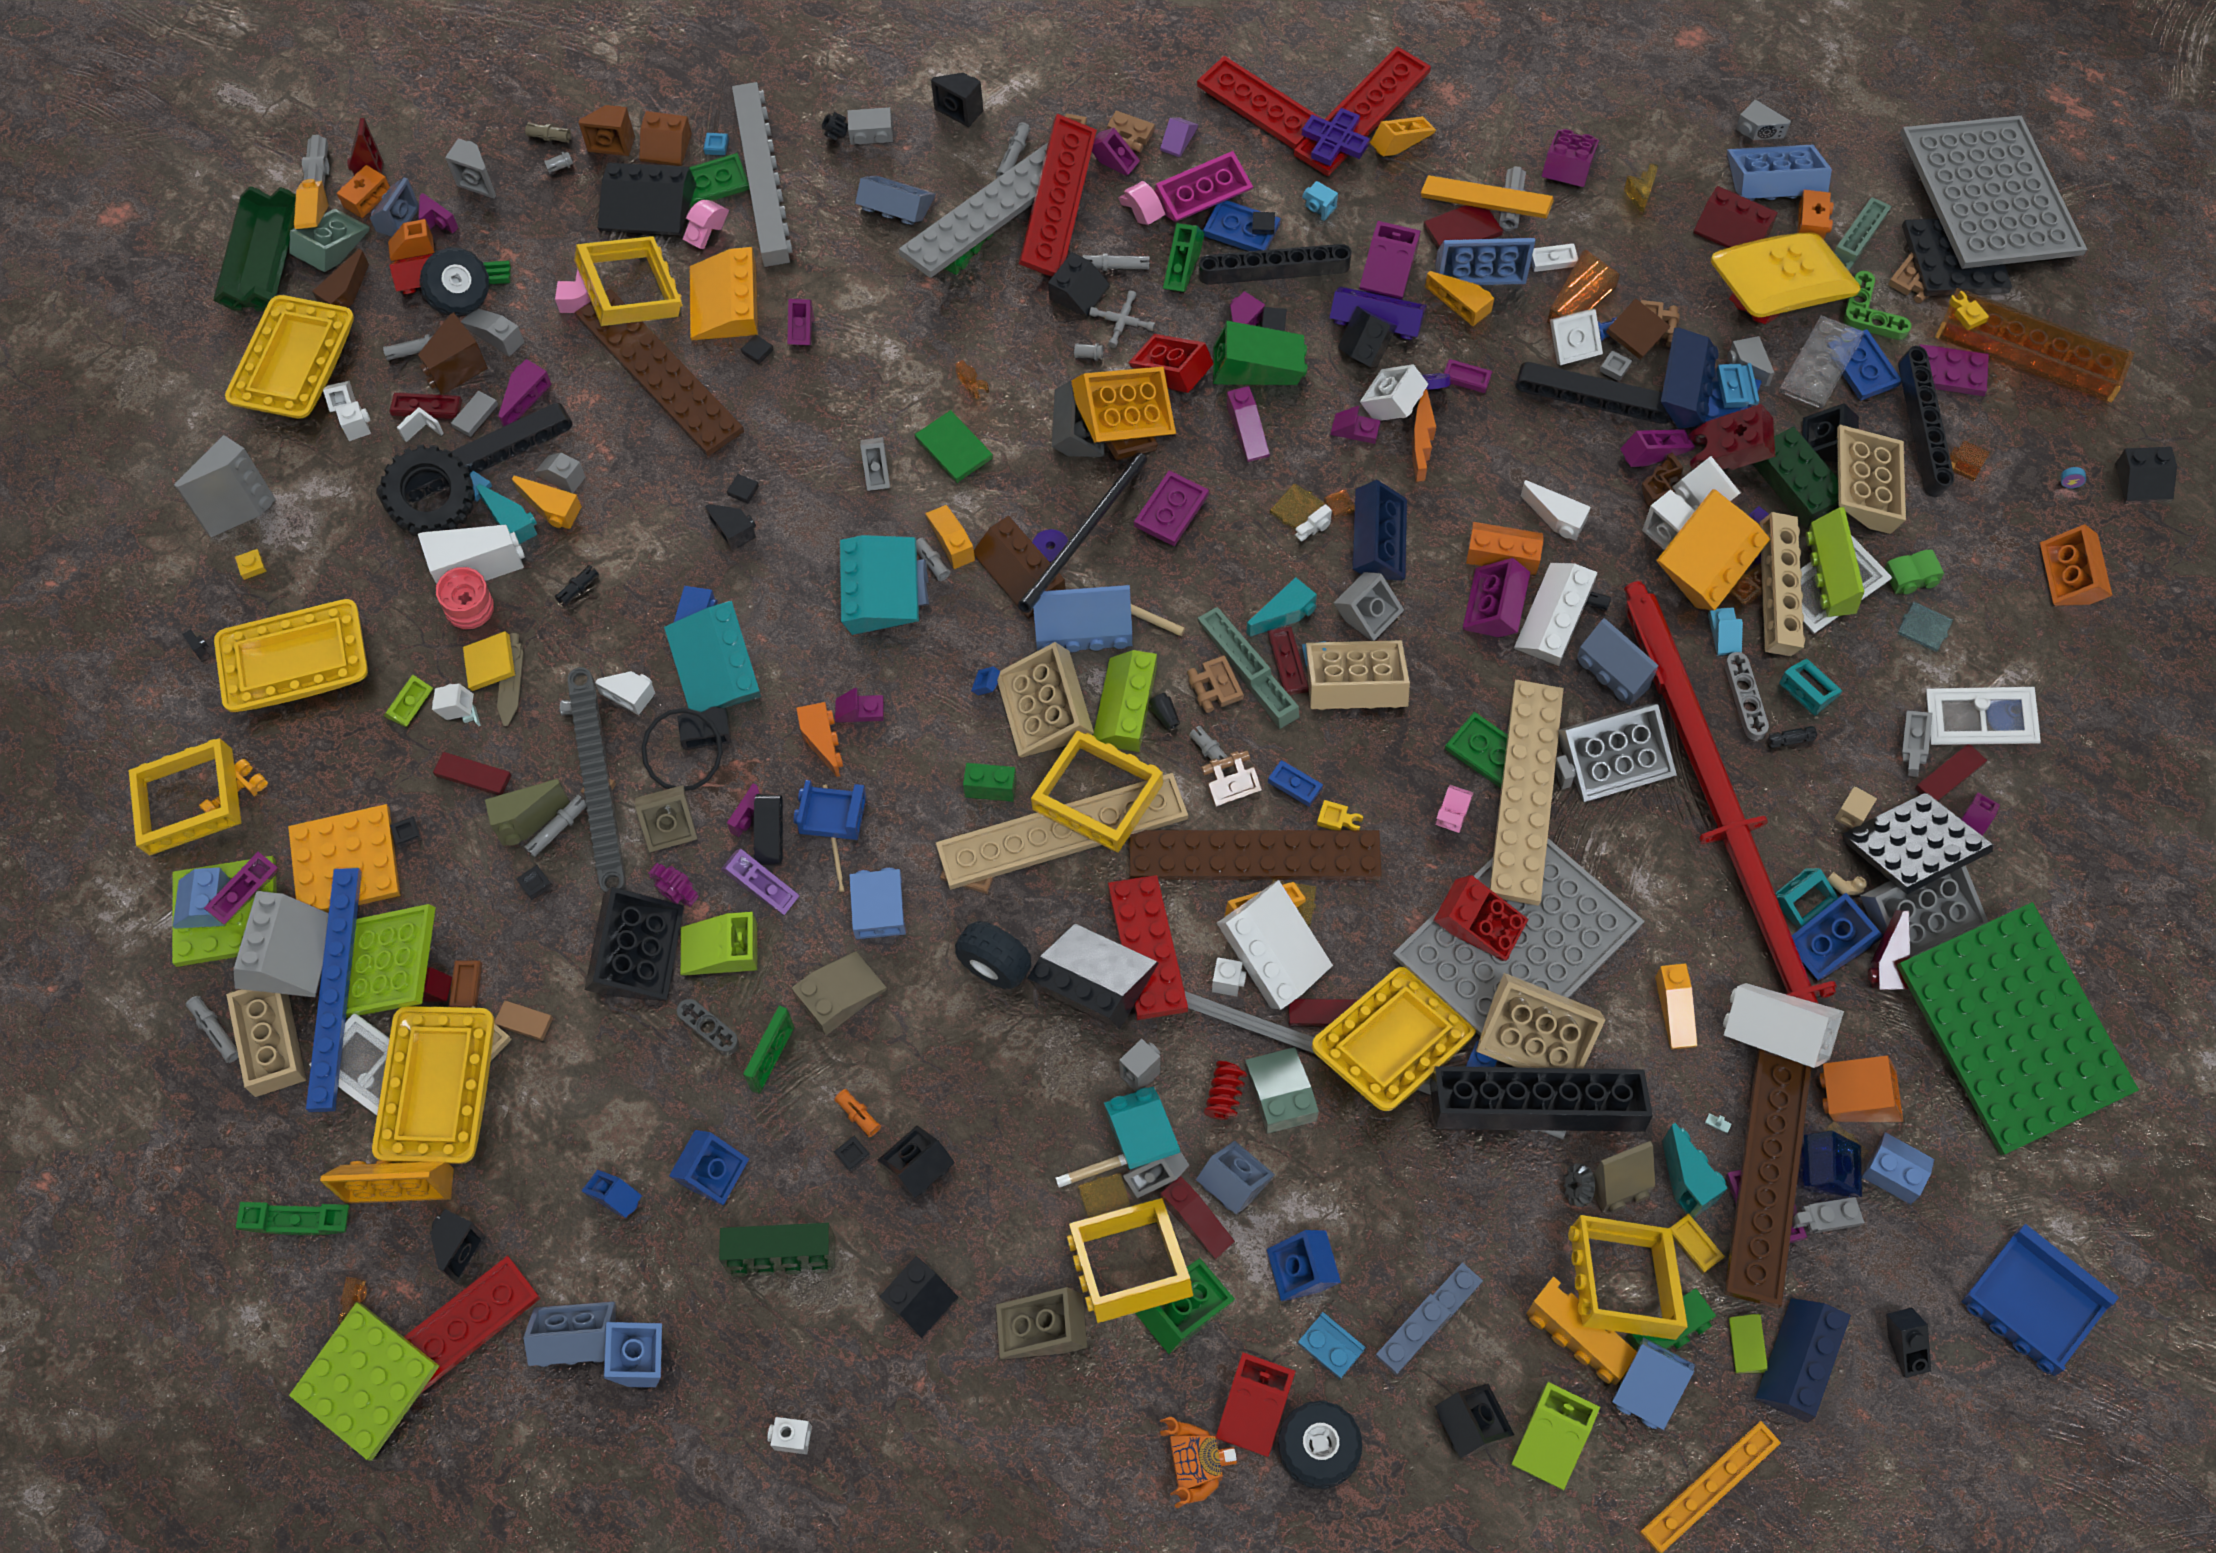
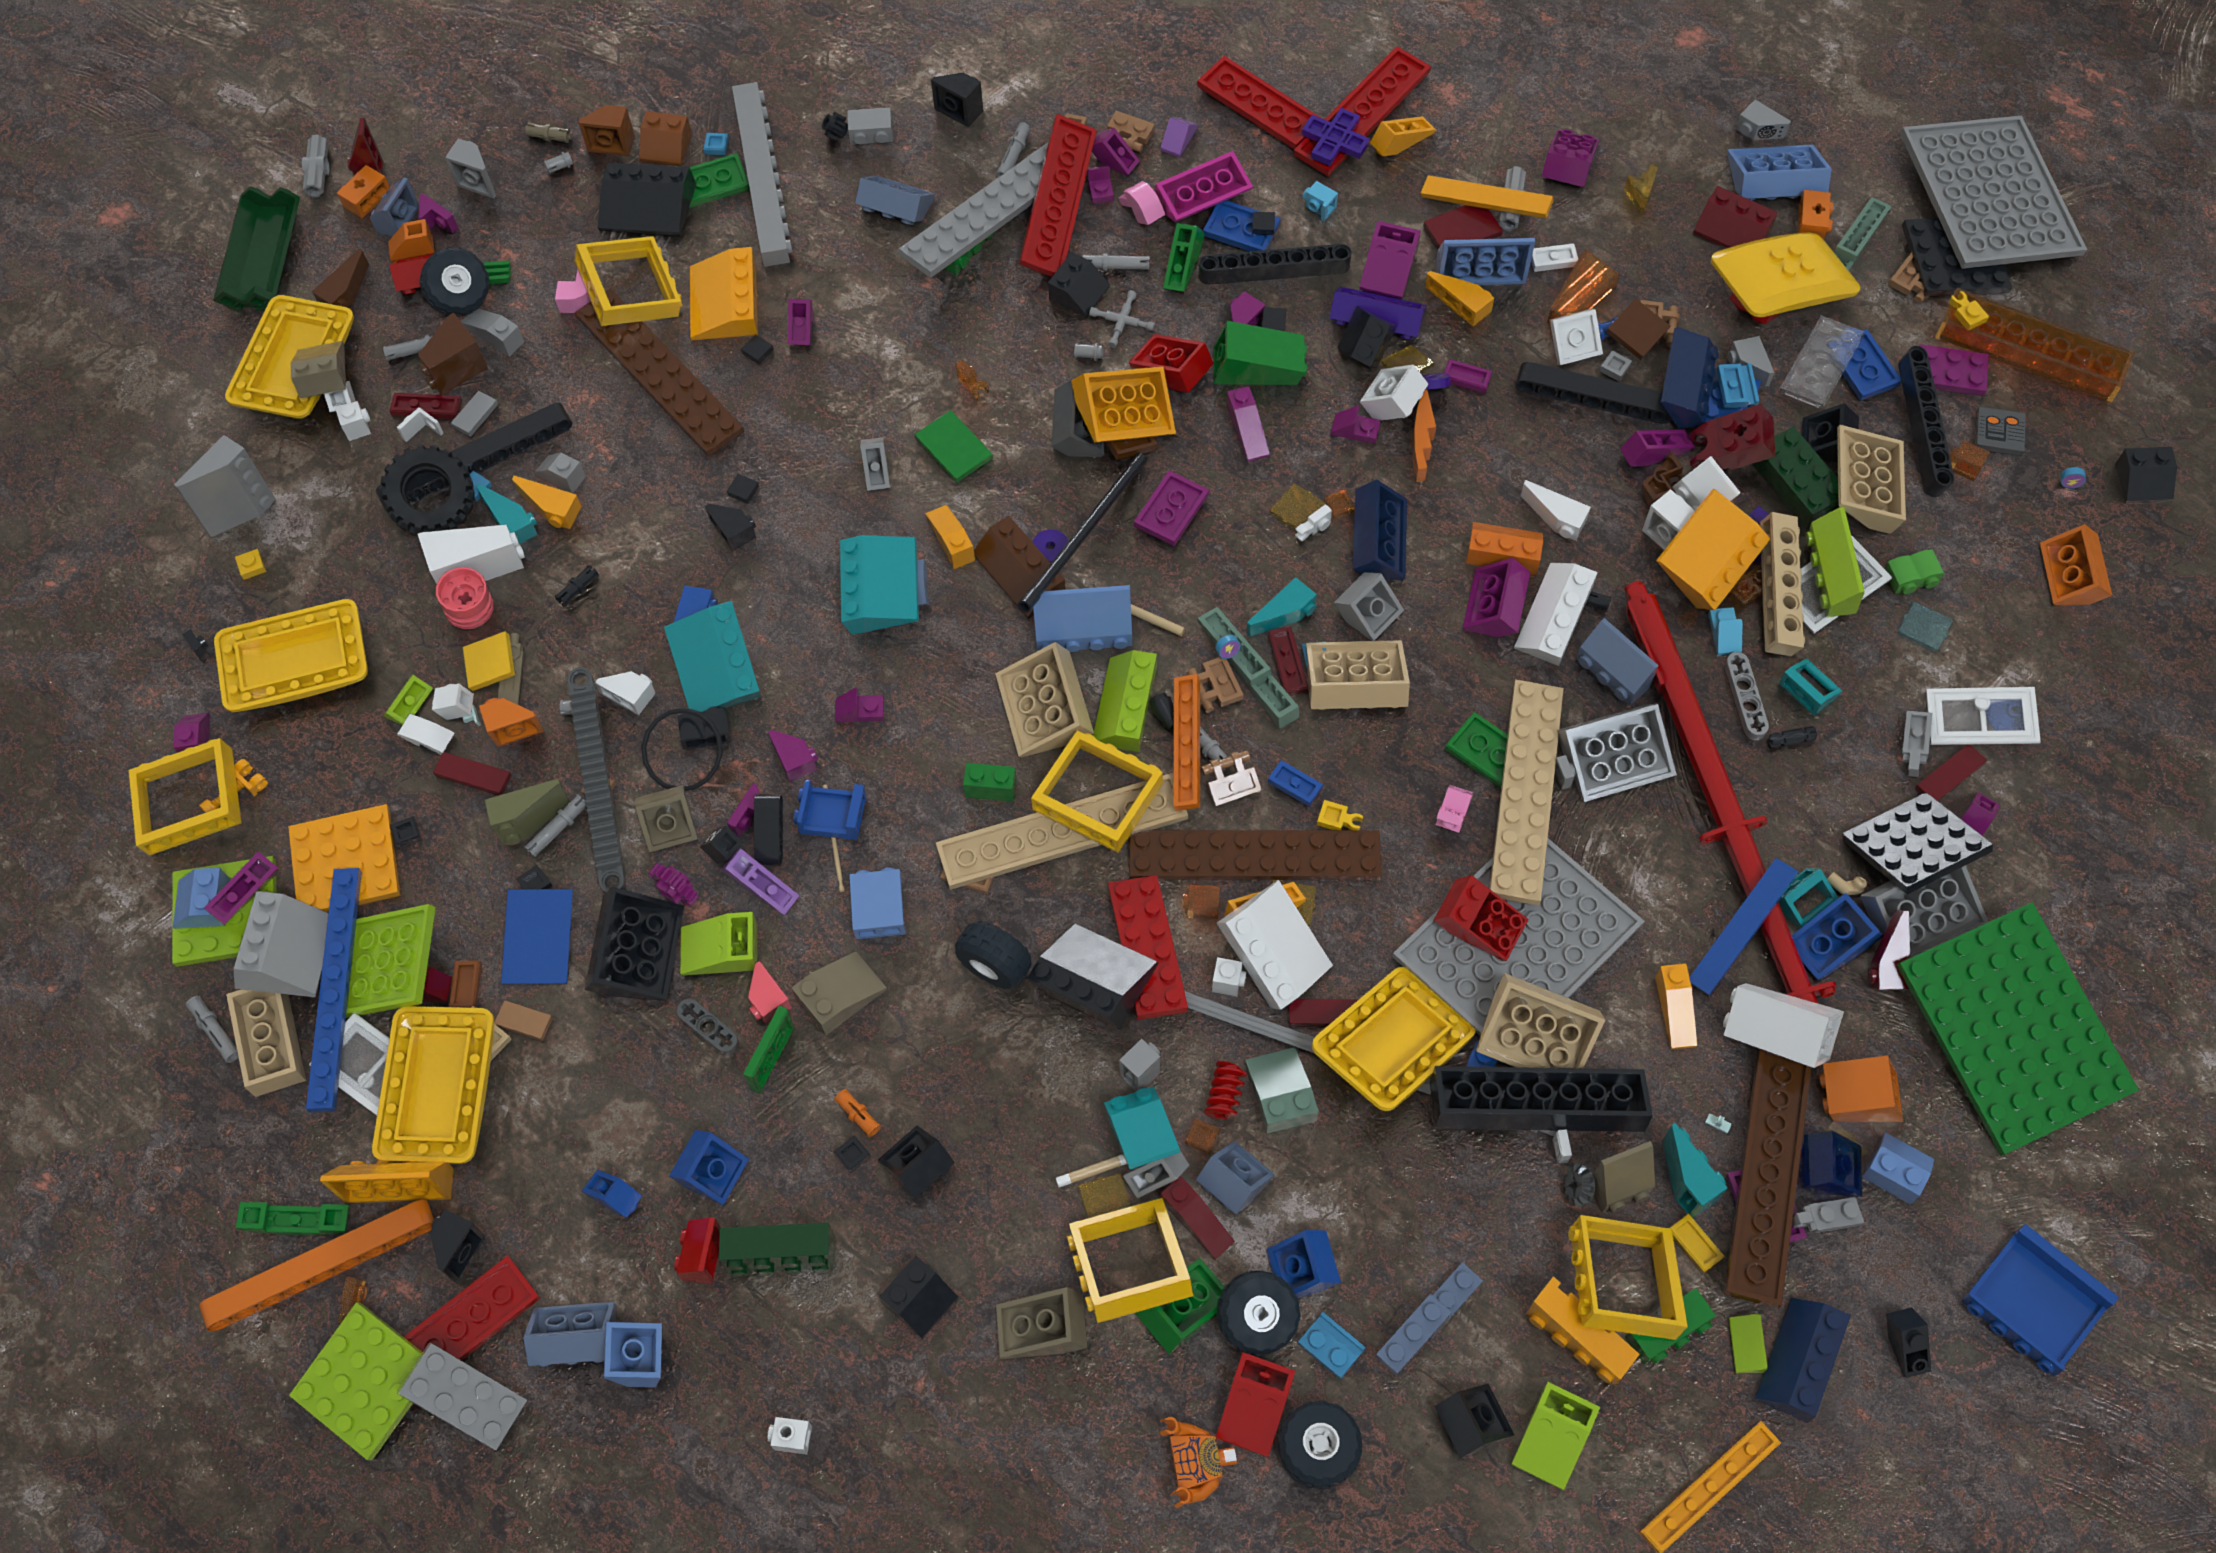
(191, 731): none -> magenta slope
(310, 204): light orange slope -> none
(316, 1265): none -> orange beam
(319, 369): none -> dark tan slope
(329, 241): sand green slope -> none
(426, 733): none -> white slope
(462, 1396): none -> light grey brick
(508, 721): none -> orange slope
(524, 388): magenta slope -> none
(537, 936): none -> blue sticker
(699, 1251): none -> red slope
(703, 218): bright pink brick -> none
(721, 844): none -> black brick
(765, 995): none -> coral slope
(793, 754): none -> magenta slope
(816, 731): orange slope -> none
(932, 559): light grey pin -> none
(985, 681): blue plate -> none
(1100, 184): none -> magenta slope
(1186, 743): none -> orange plate
(1202, 901): none -> clear orange brick
(1202, 1136): none -> clear orange tile
(1228, 646): none -> tile
(1258, 1312): none -> black wheel
(1408, 356): none -> clear yellow piece
(1562, 1146): none -> white tile
(1653, 1384): medium blue panel -> none
(1743, 926): none -> blue tile
(1855, 808): tan panel -> none
(1862, 310): bright green beam -> none
(2000, 430): none -> dark grey tile

